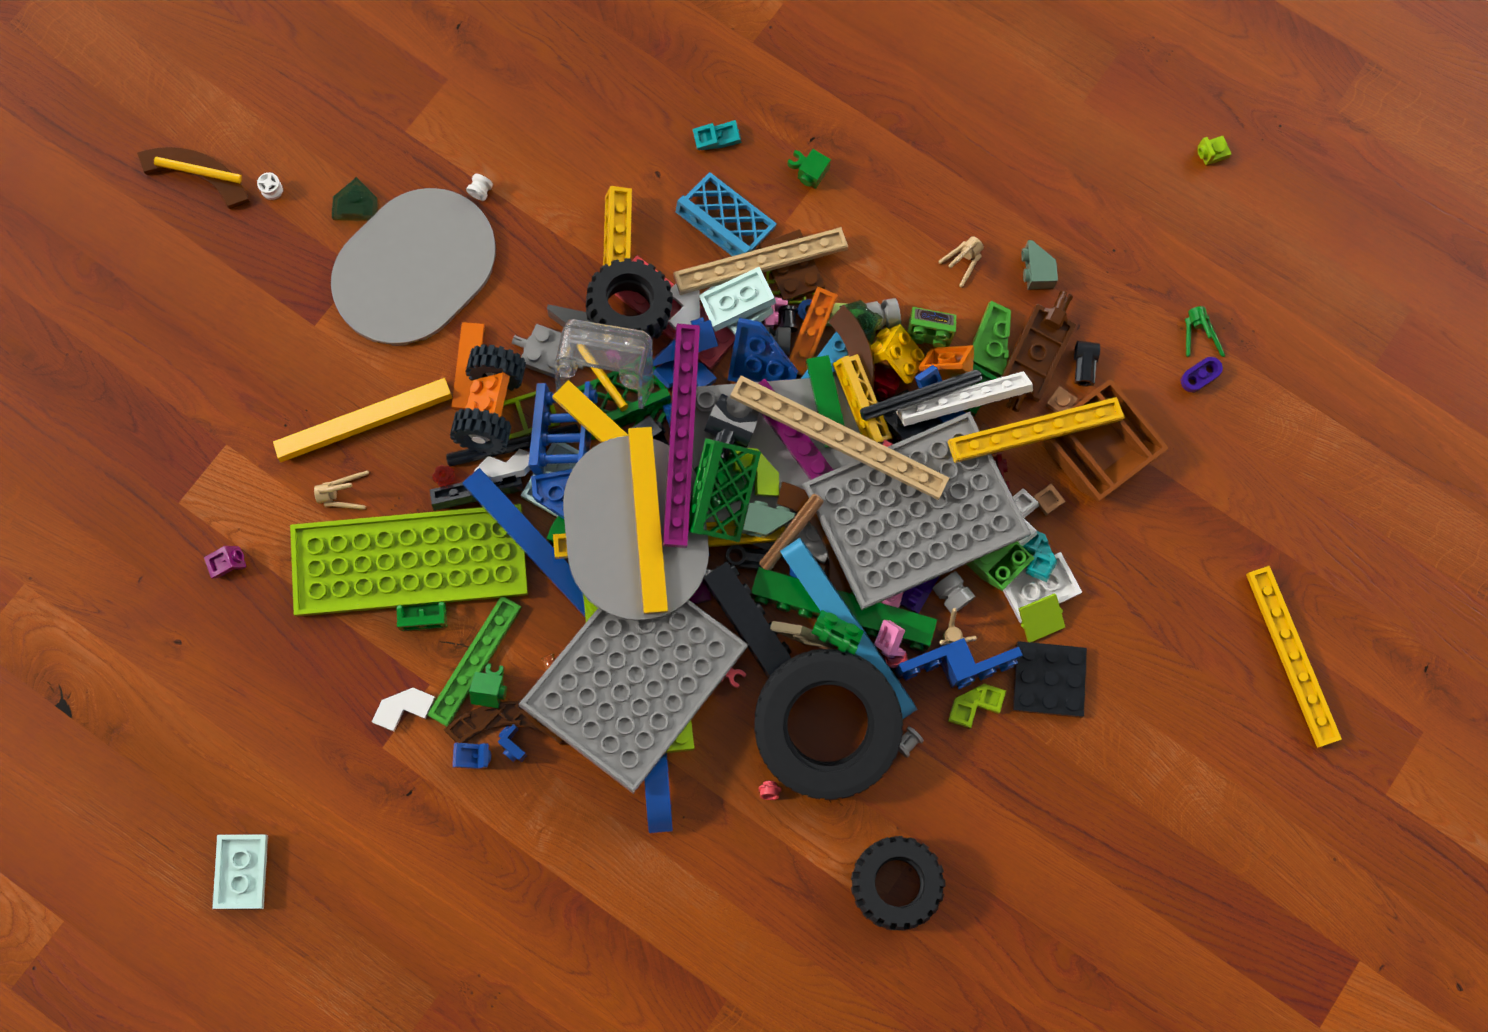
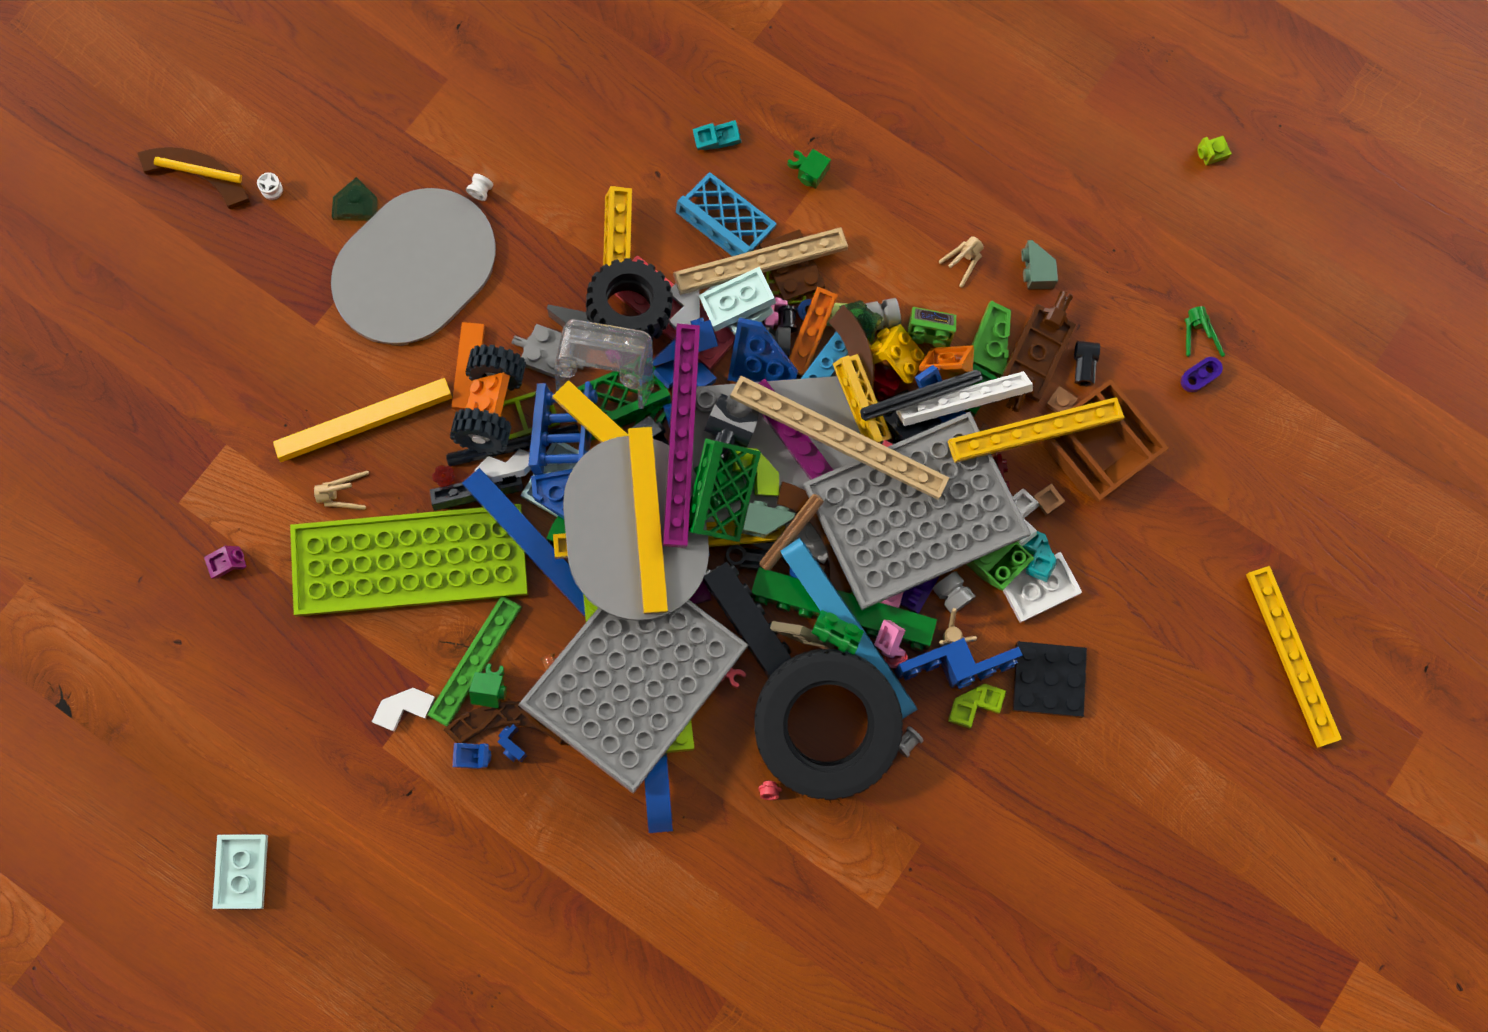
(421, 617): green hinge -> none
(611, 389): yellow bar -> none
(824, 388): green tile -> none
(930, 877): black tyre -> none
(1041, 617): lime piece -> none

